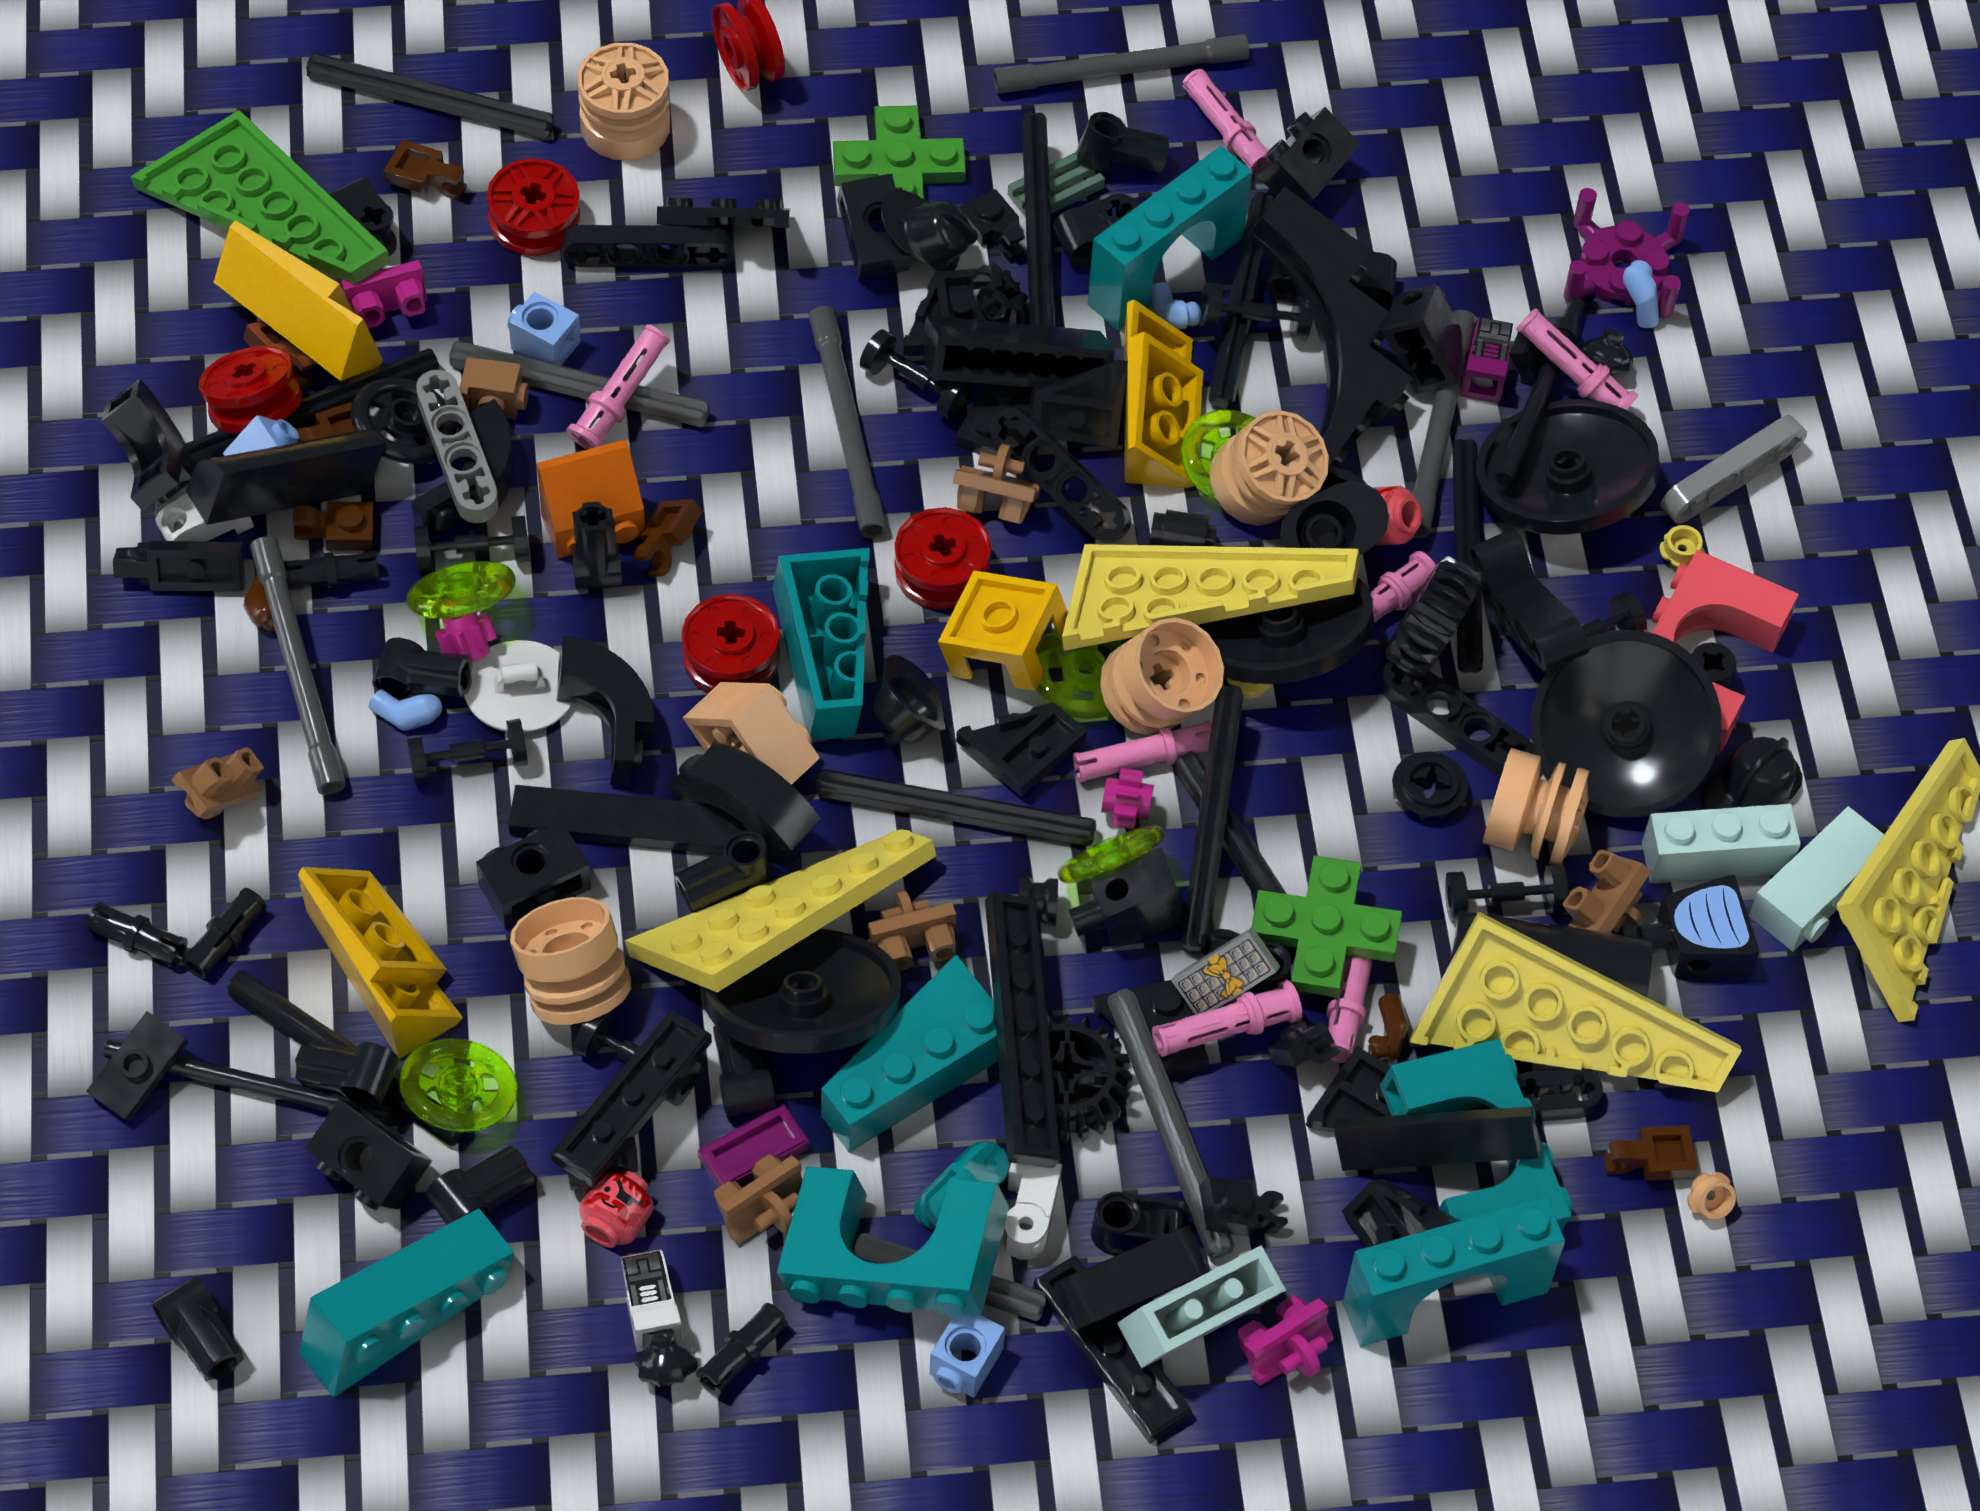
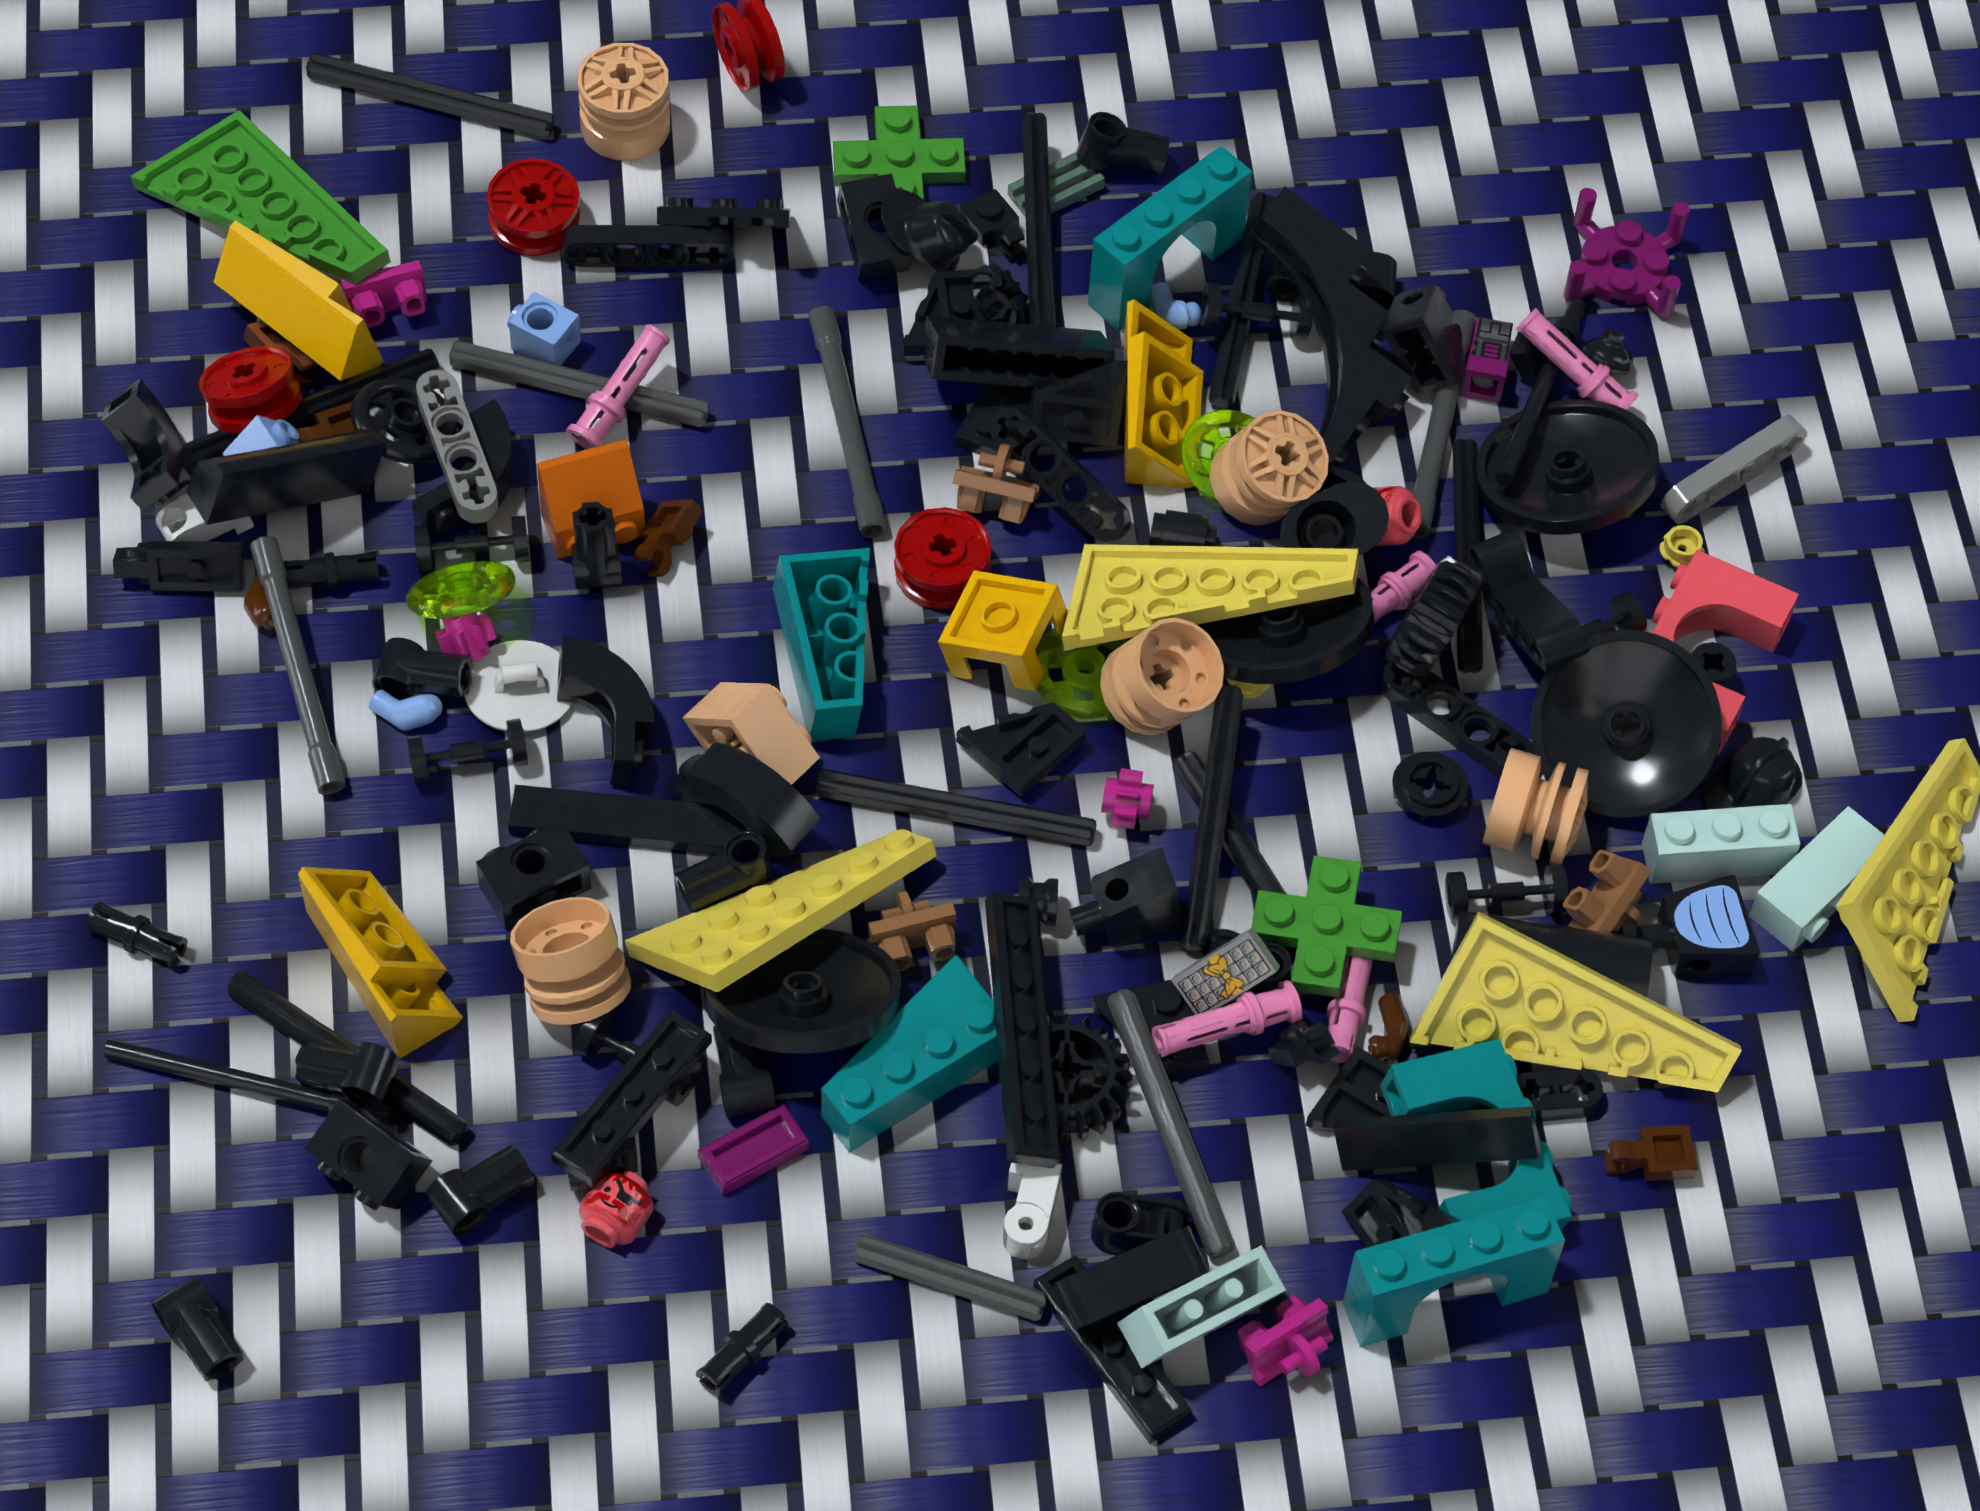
(137, 1066): black plate -> none
(220, 783): medium nougat hips -> none
(224, 933): black pin -> none
(343, 525): reddish brown plate -> none
(368, 209): black piece -> none
(401, 1300): teal wedge -> none
(419, 167): reddish brown plate -> none
(458, 1085): clear neon green plate -> none
(495, 380): medium nougat brick -> none
(649, 1297): leg -> none
(666, 1360): black piece -> none
(730, 642): red wheel -> none
(763, 1201): medium nougat hips -> none
(880, 352): black wheel -> none
(907, 703): black piece -> none
(943, 1276): teal arch -> none
(966, 1333): light blue brick -> none
(978, 1162): teal arm -> none
(1032, 76): dark grey piece -> none
(1080, 225): black piece -> none
(1110, 854): clear neon green plate -> none
(1158, 748): bright pink pin -> none
(1234, 1209): black plate -> none
(1237, 134): bright pink pin -> none
(1324, 144): black brick -> none
(1643, 291): light blue arm -> none
(1721, 1200): light nougat plate -> none

